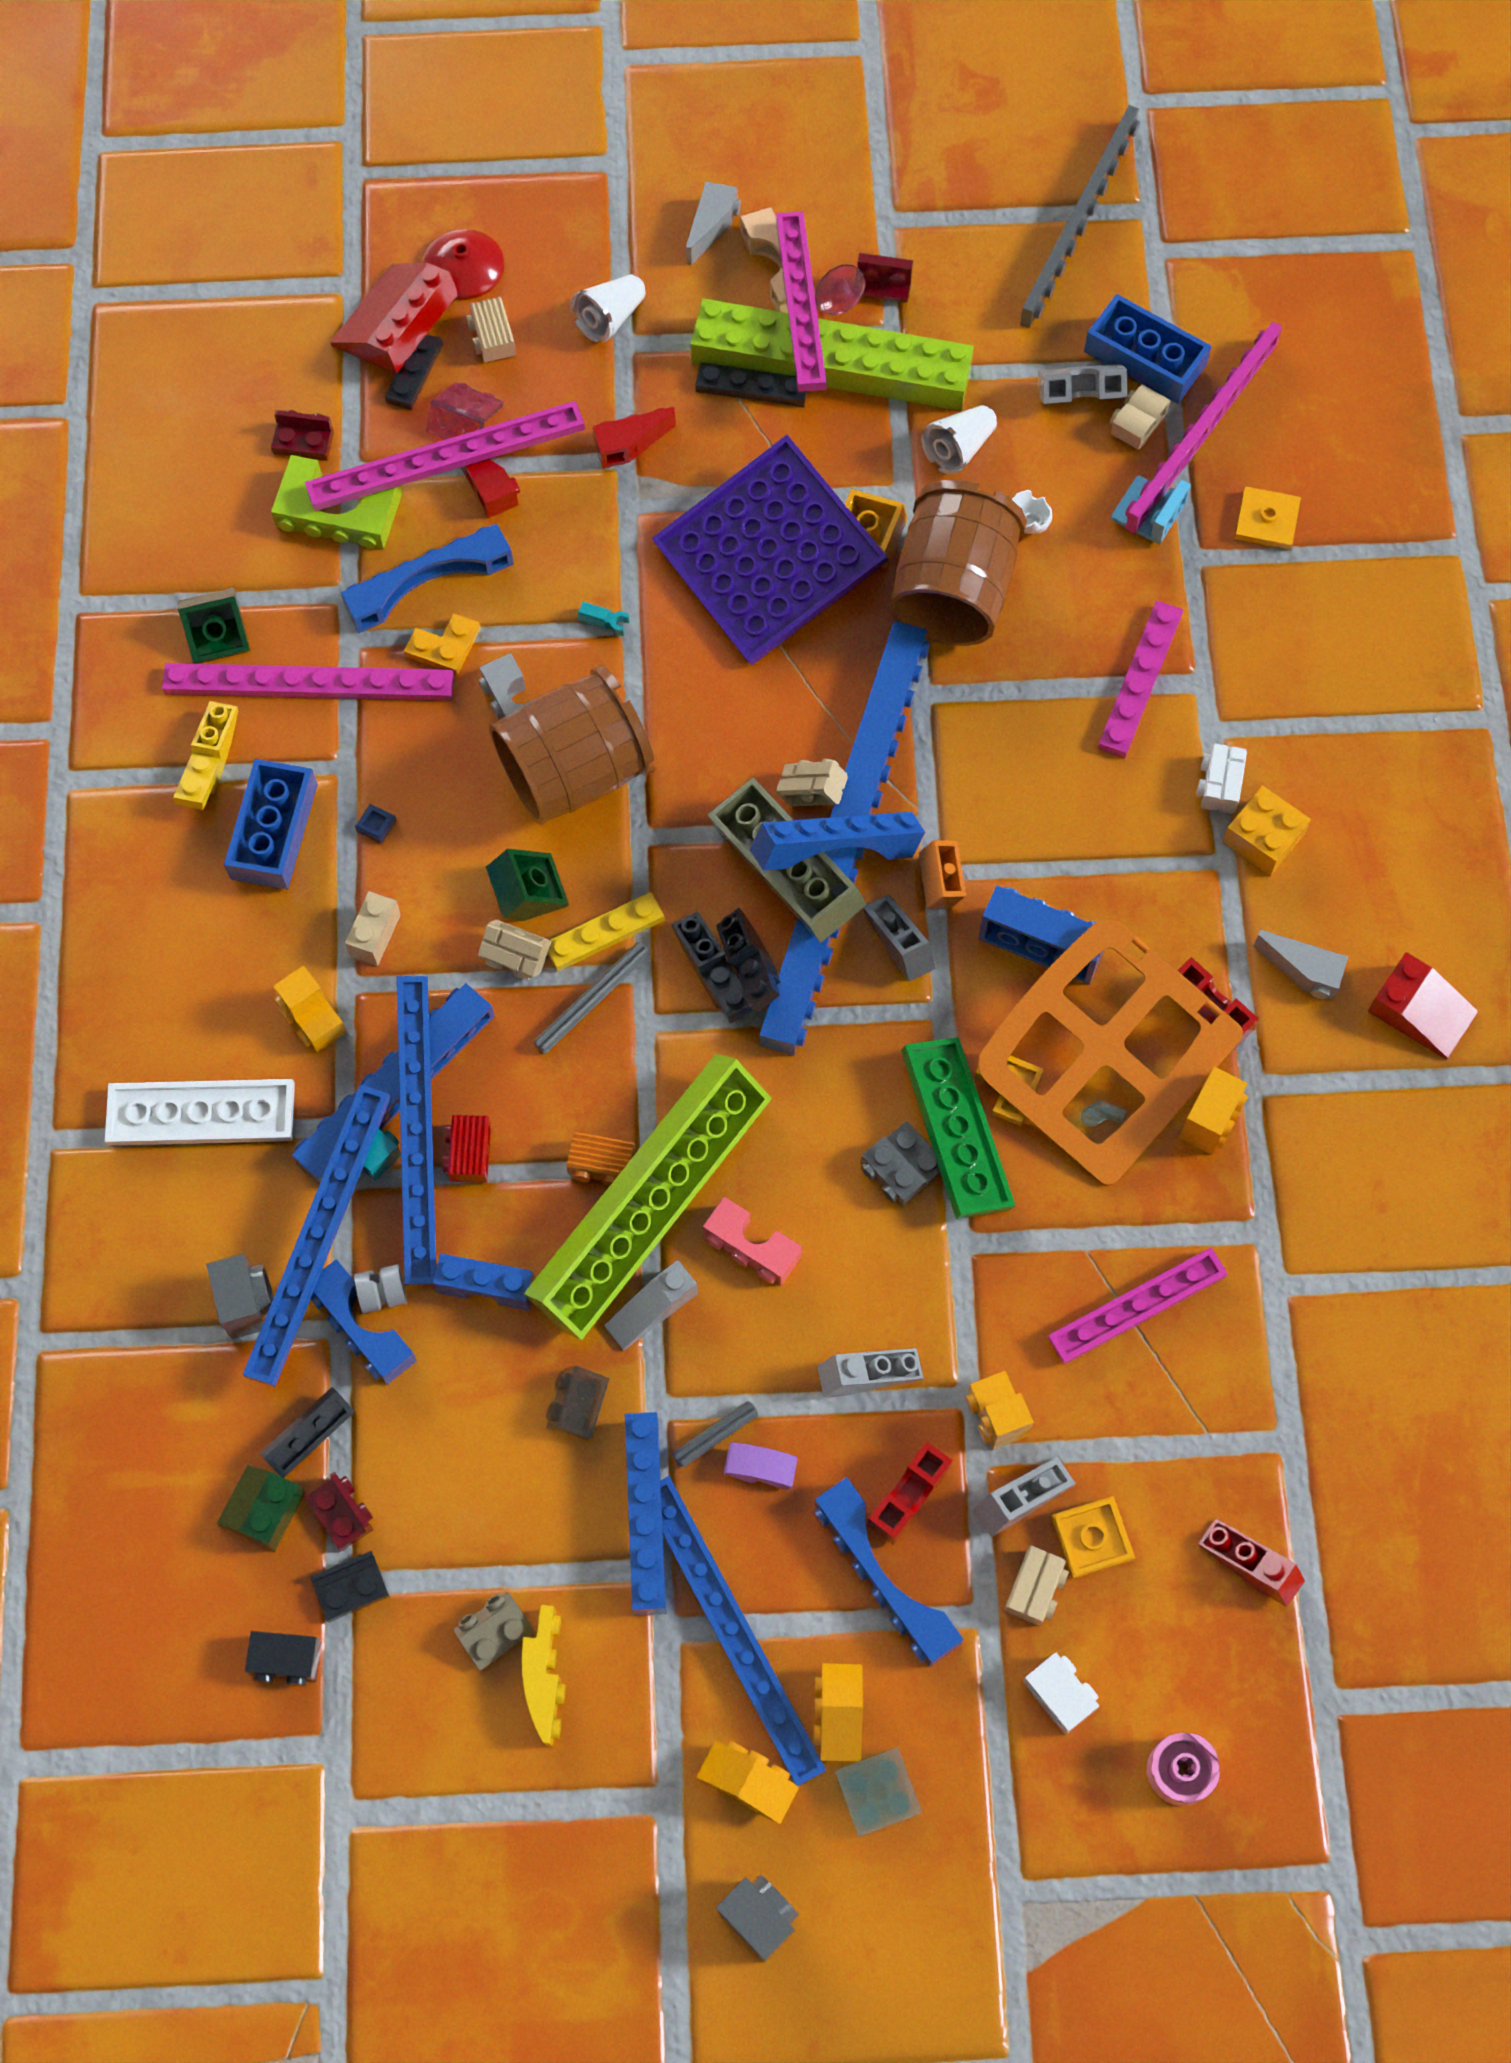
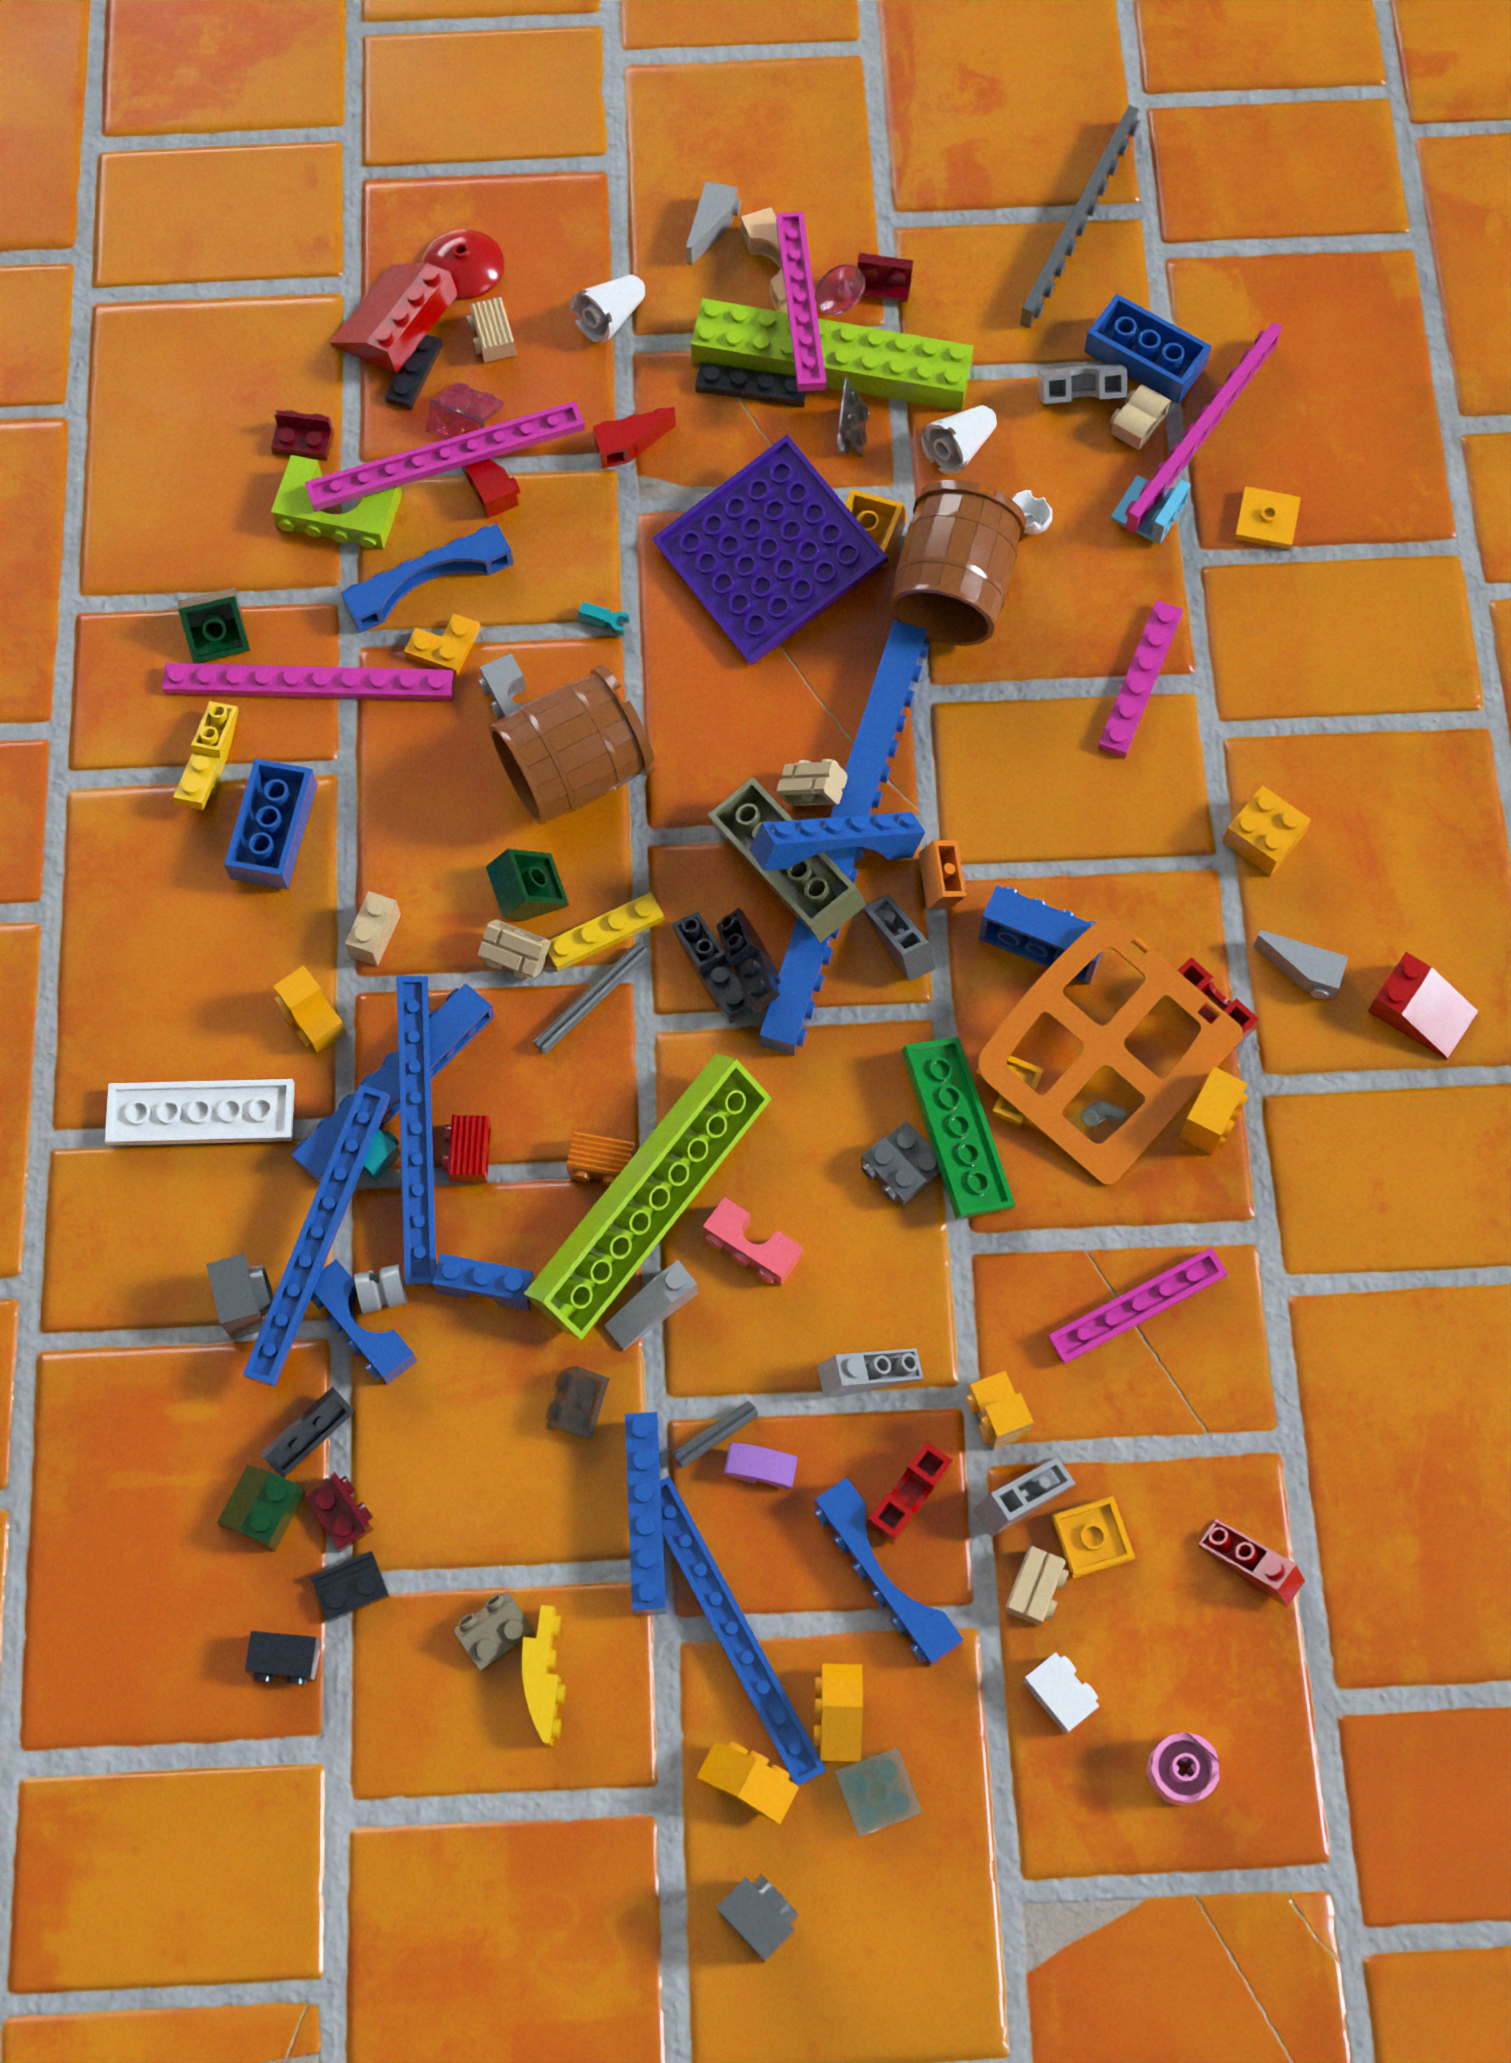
(375, 823): dark blue tile -> none
(852, 421): none -> clear smoke hinge
(1222, 779): white brick -> none

